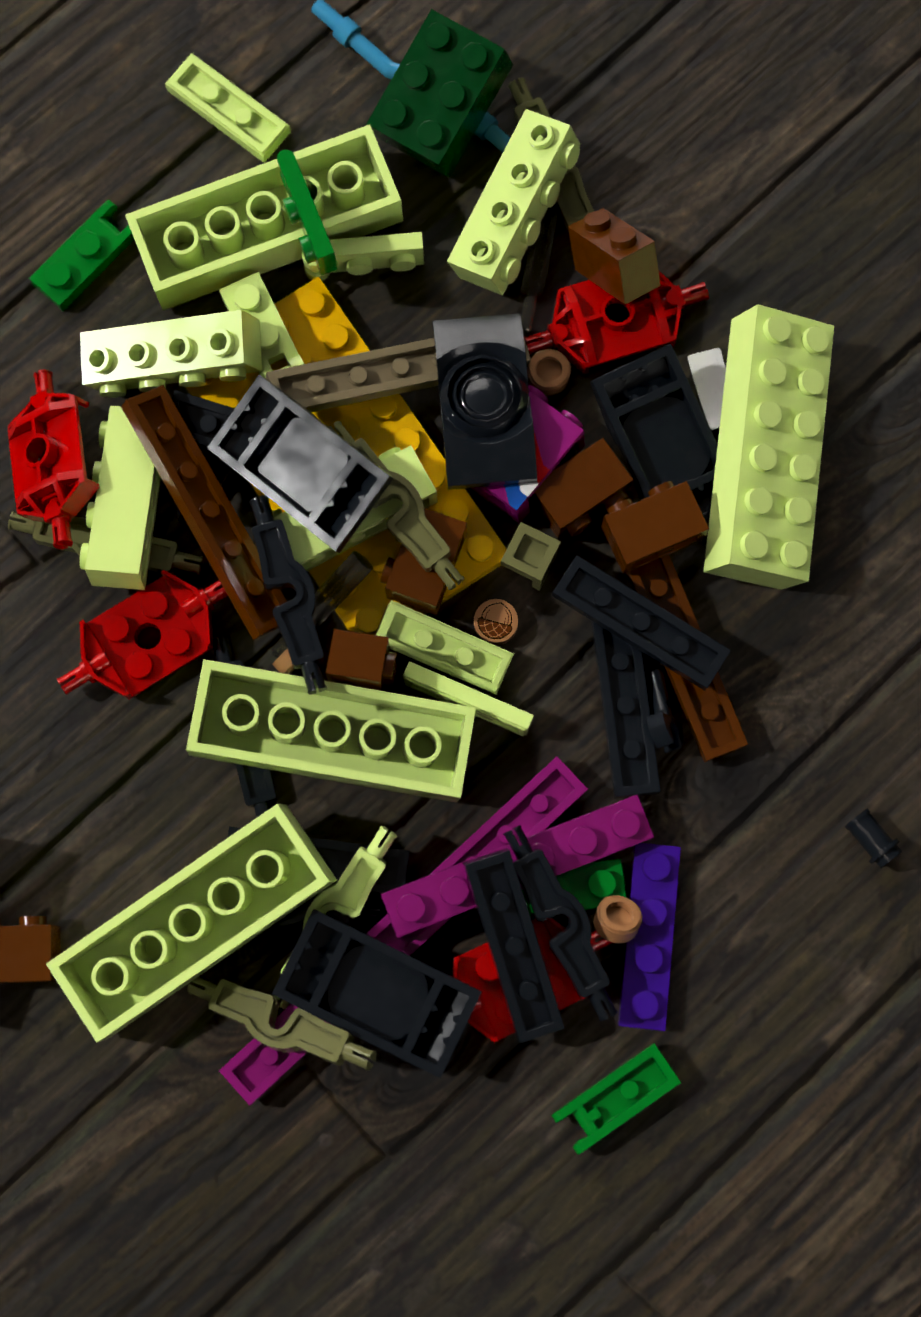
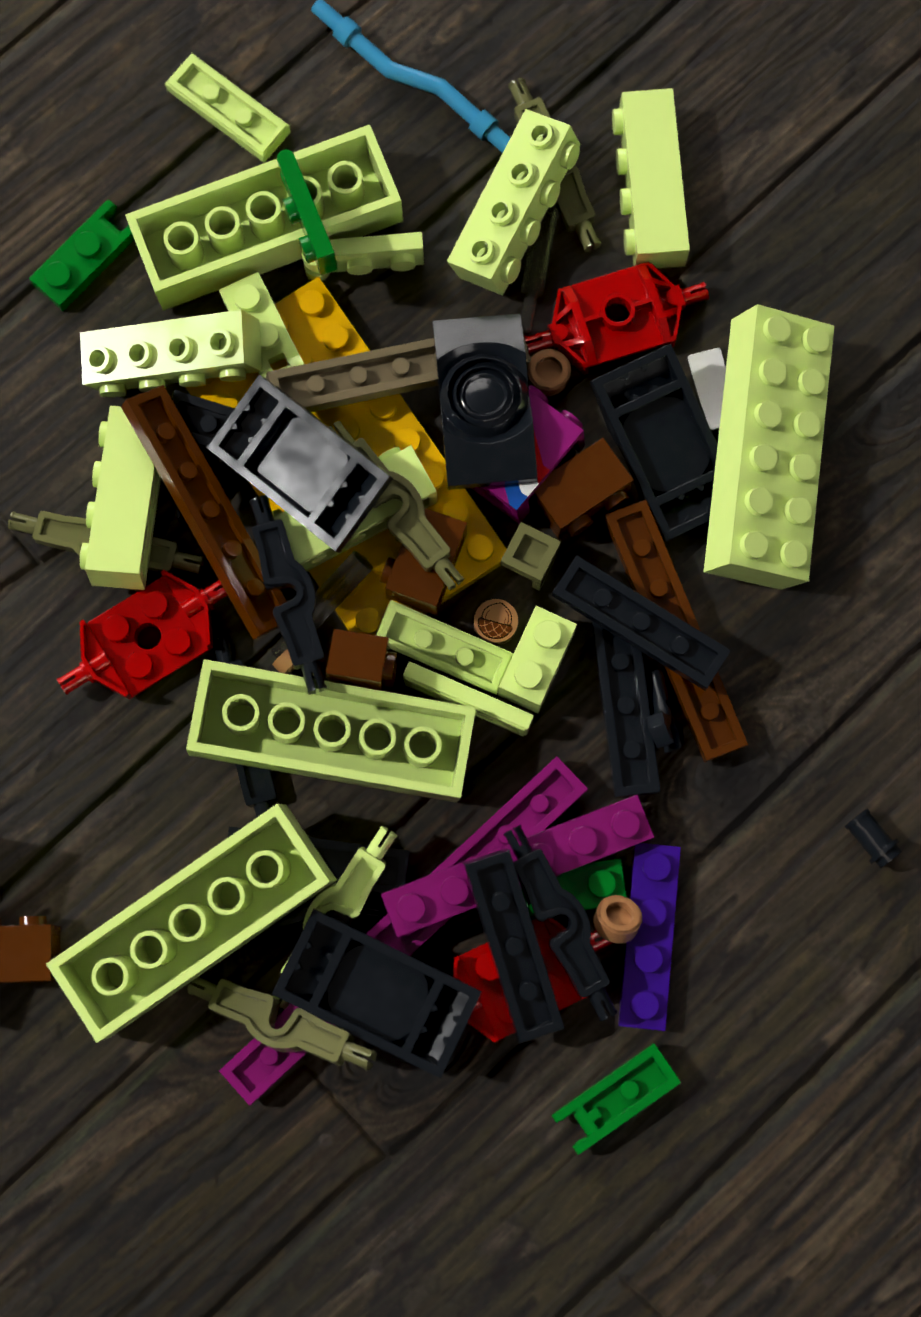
(58, 483): red plate -> none
(440, 93): dark green brick -> none
(536, 659): none -> yellowish green brick
(614, 255): reddish brown brick -> none
(652, 178): none -> yellowish green brick
(654, 525): reddish brown brick -> none

